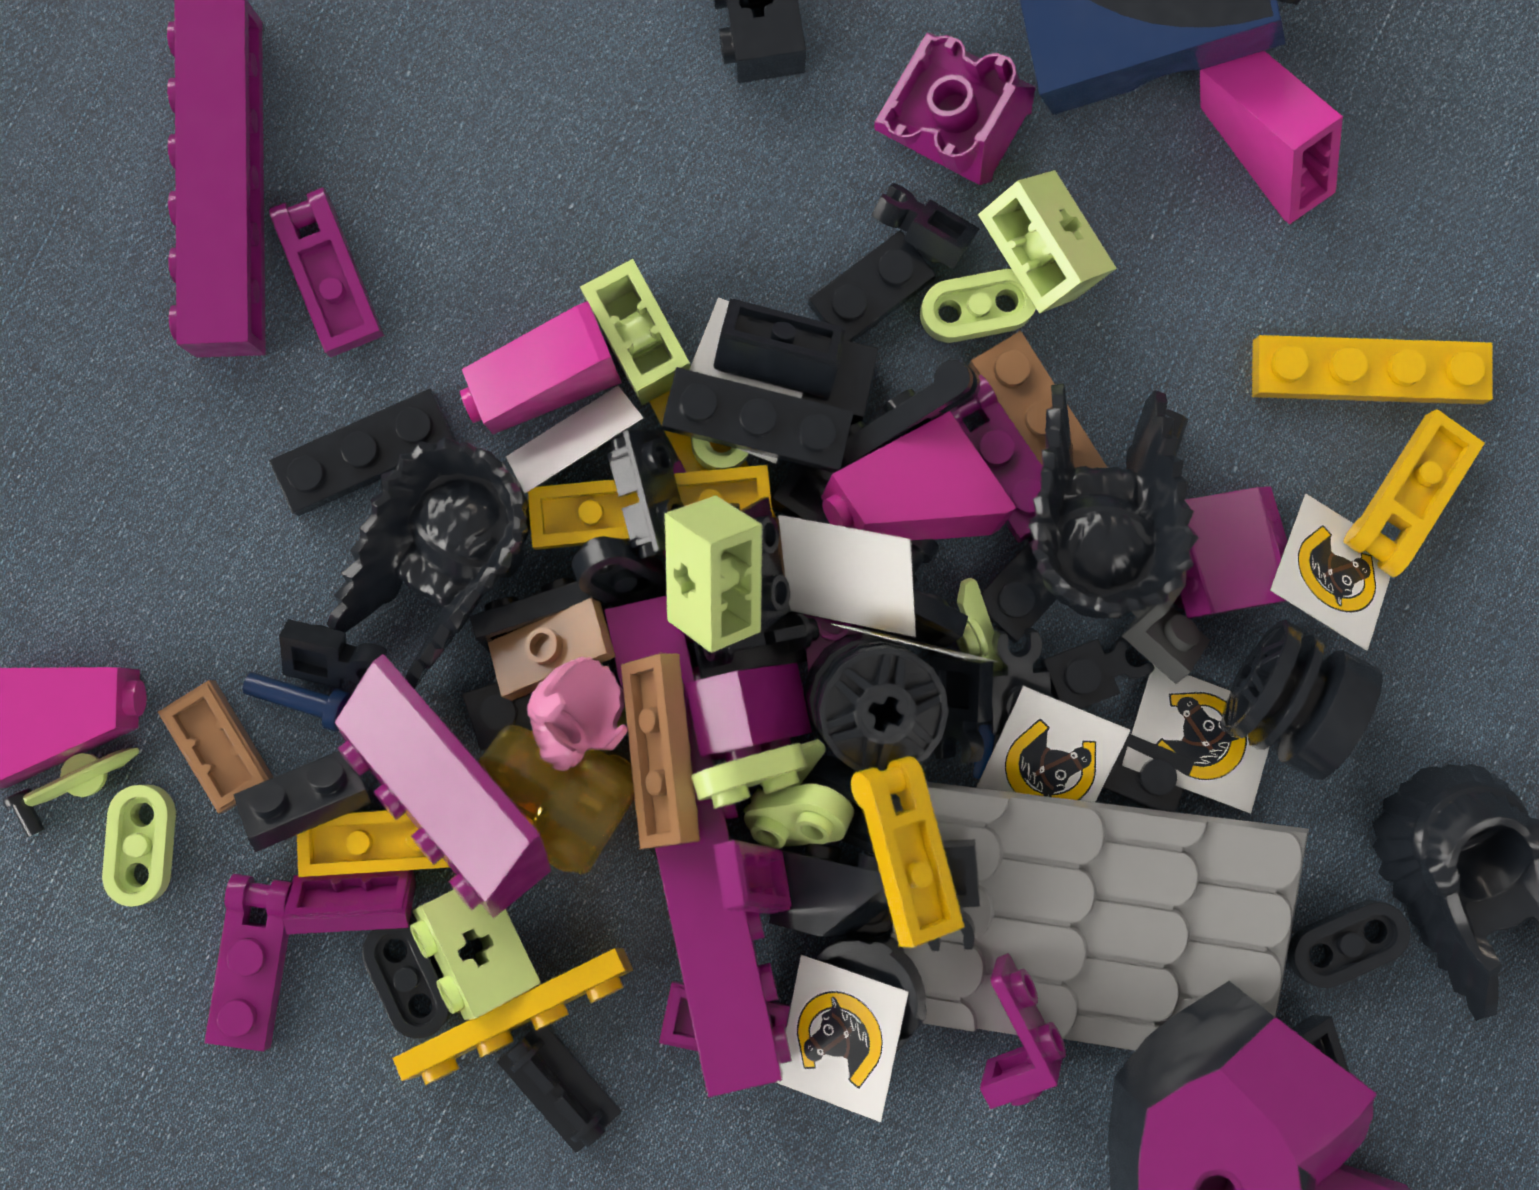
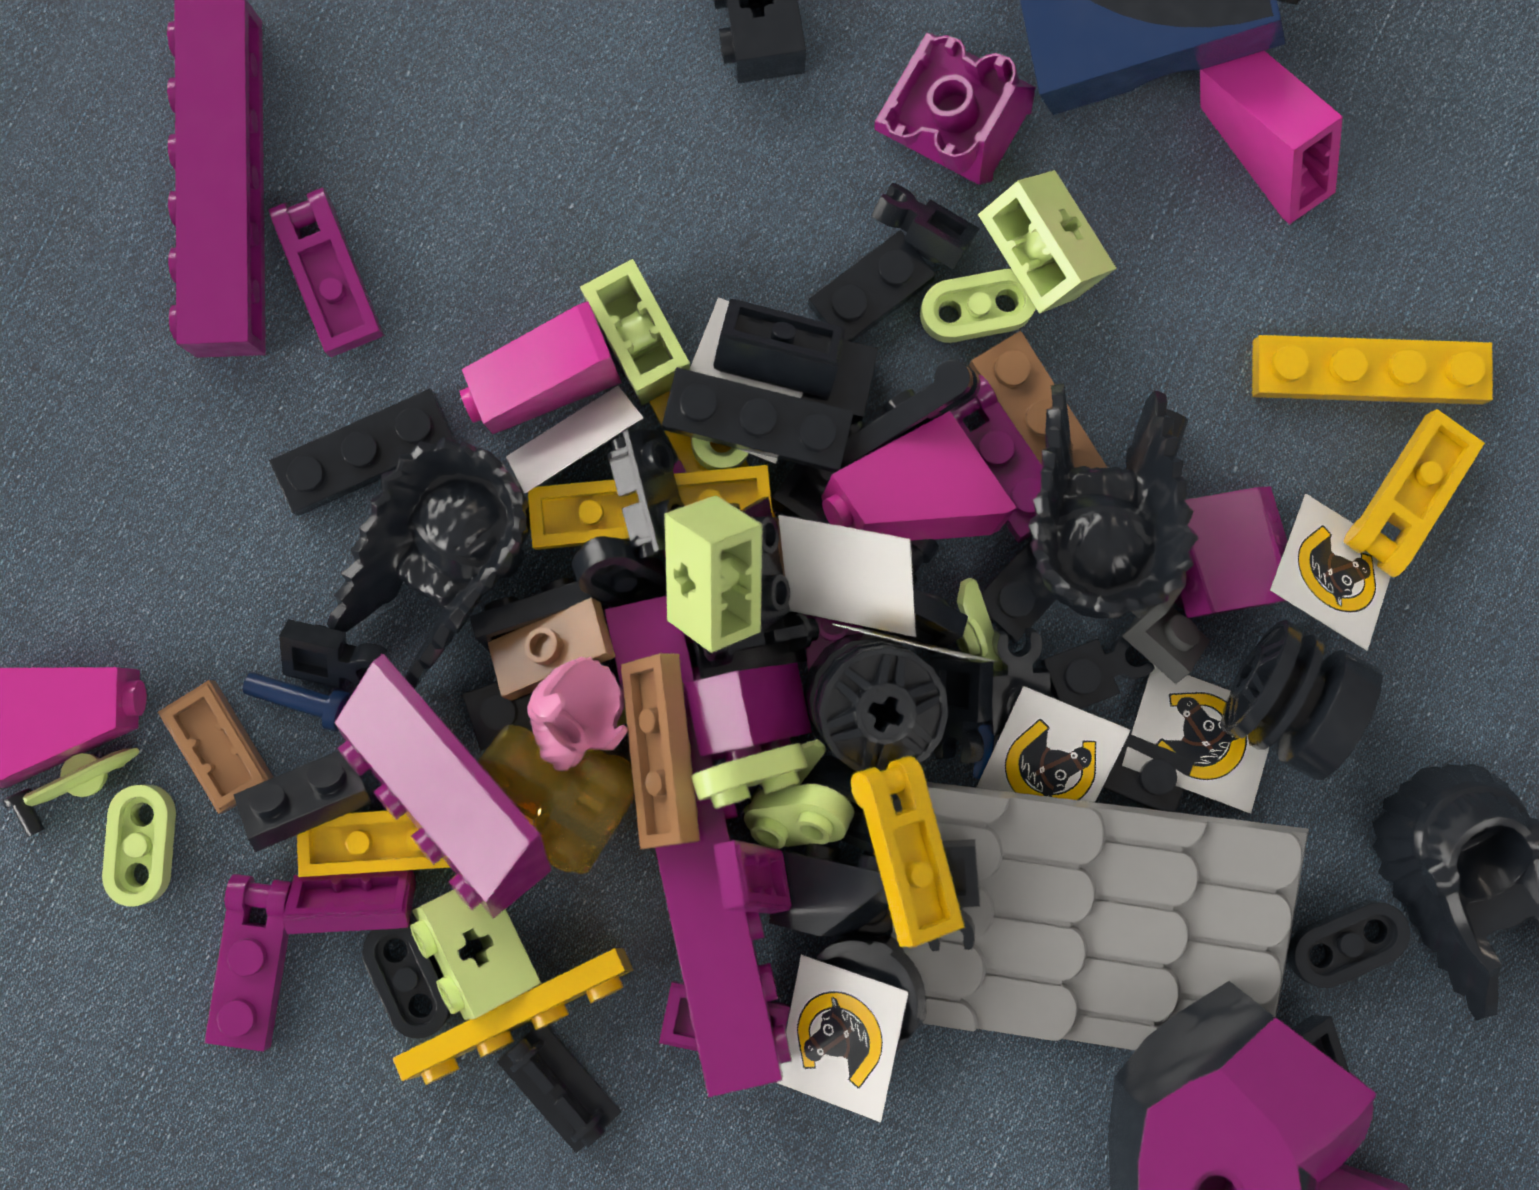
(1028, 1070): magenta bracket -> none

